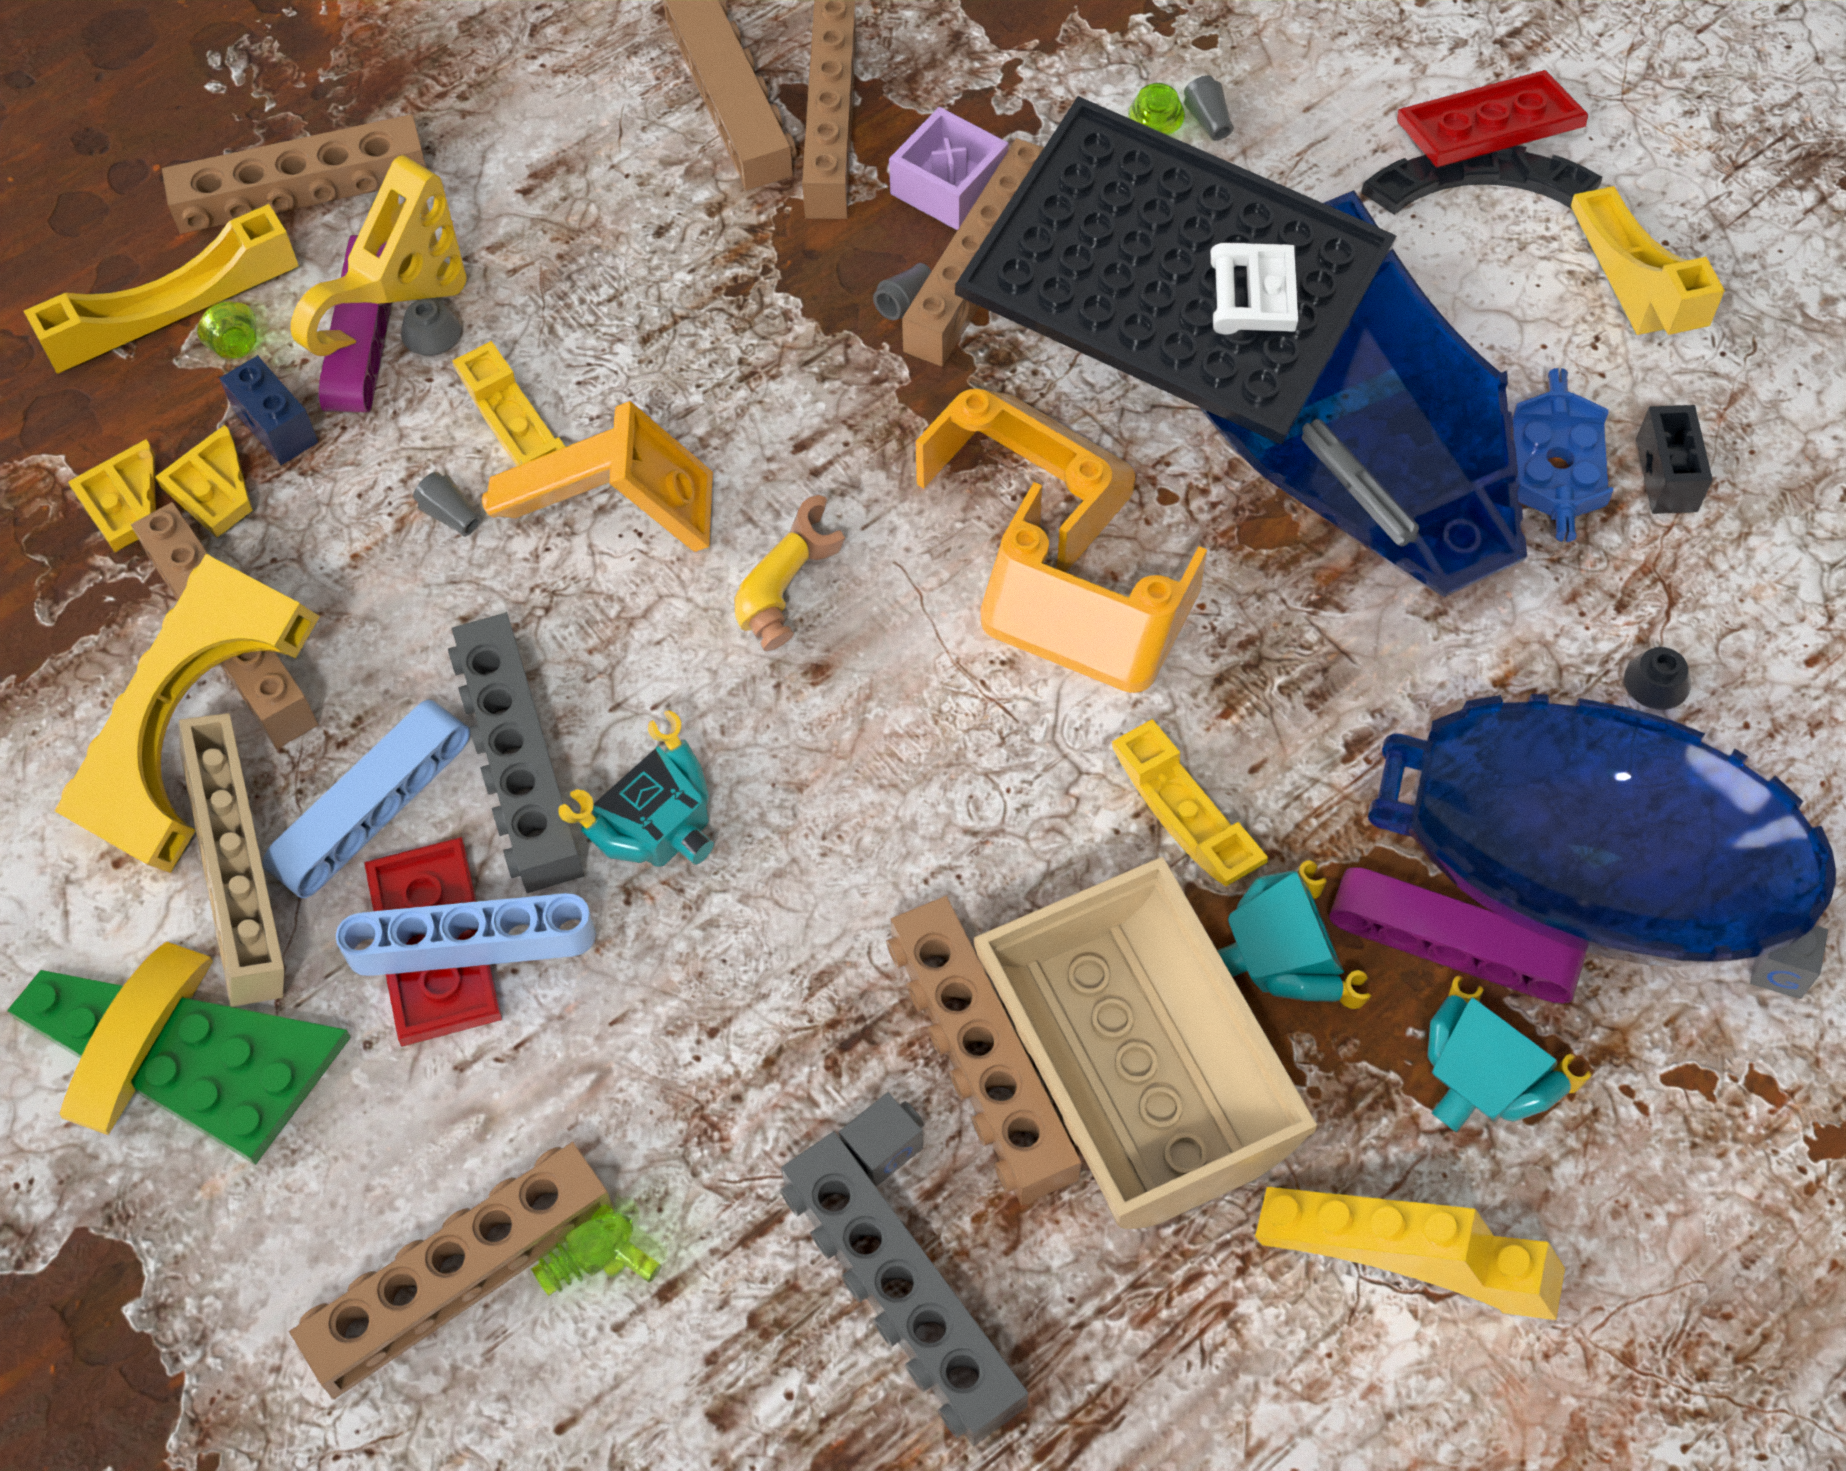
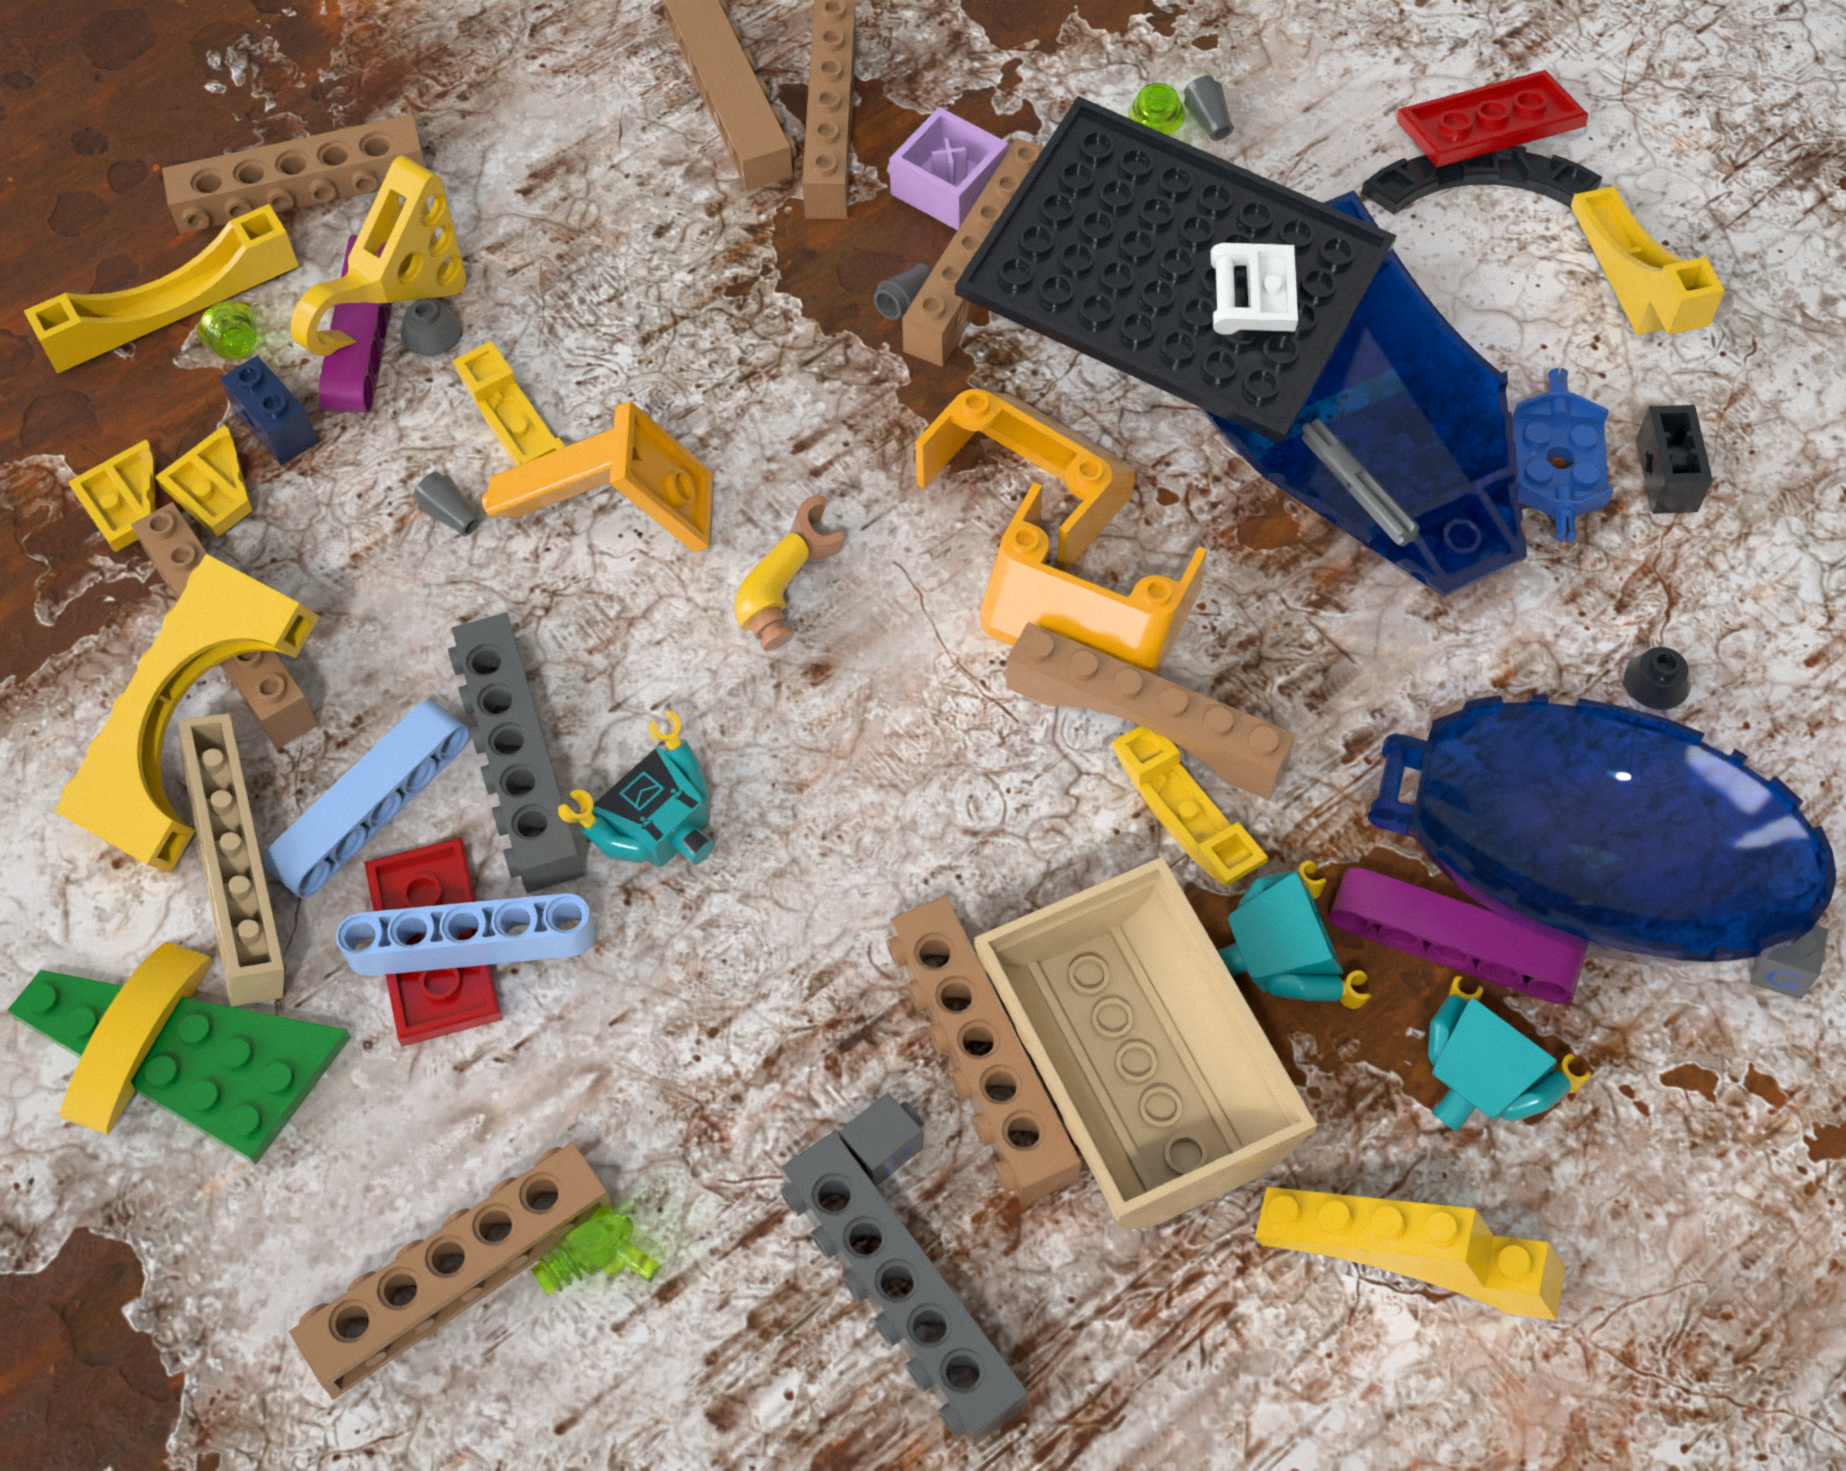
(1227, 740): none -> medium nougat arch

